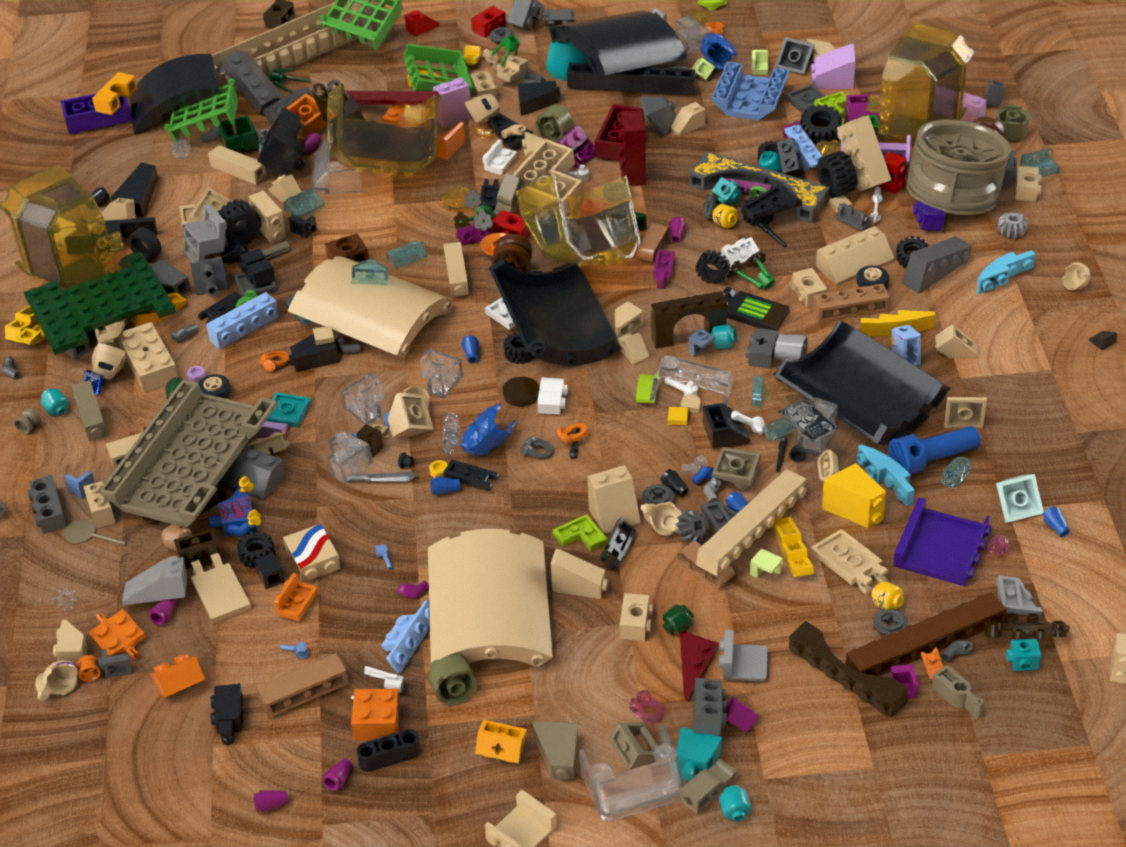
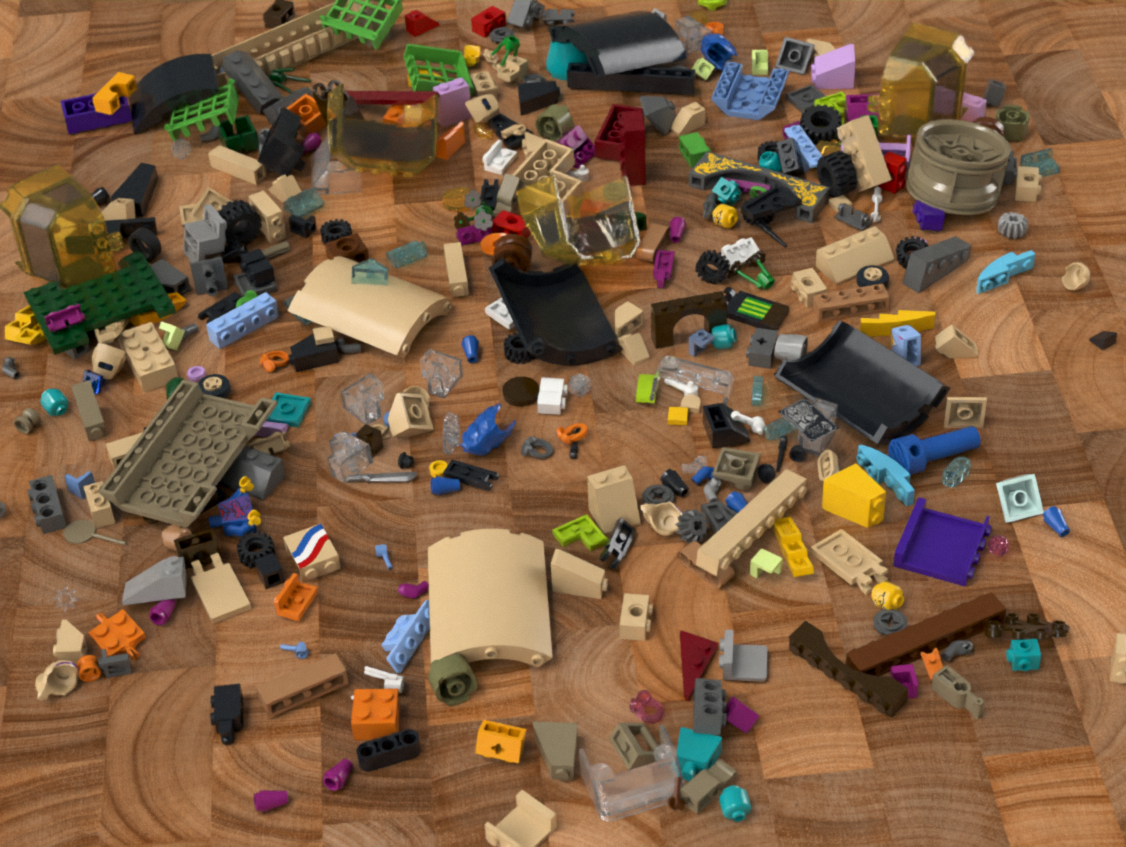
(56, 320): none -> magenta hinge
(172, 336): none -> yellowish green panel
(178, 675): orange slope -> none
(335, 230): none -> black tyre
(579, 385): none -> clear gear
(675, 801): none -> reddish brown hand
(677, 619): dark green head -> none
(692, 148): none -> bright green brick
(766, 473): none -> black plate
(1015, 596): light grey wing -> none

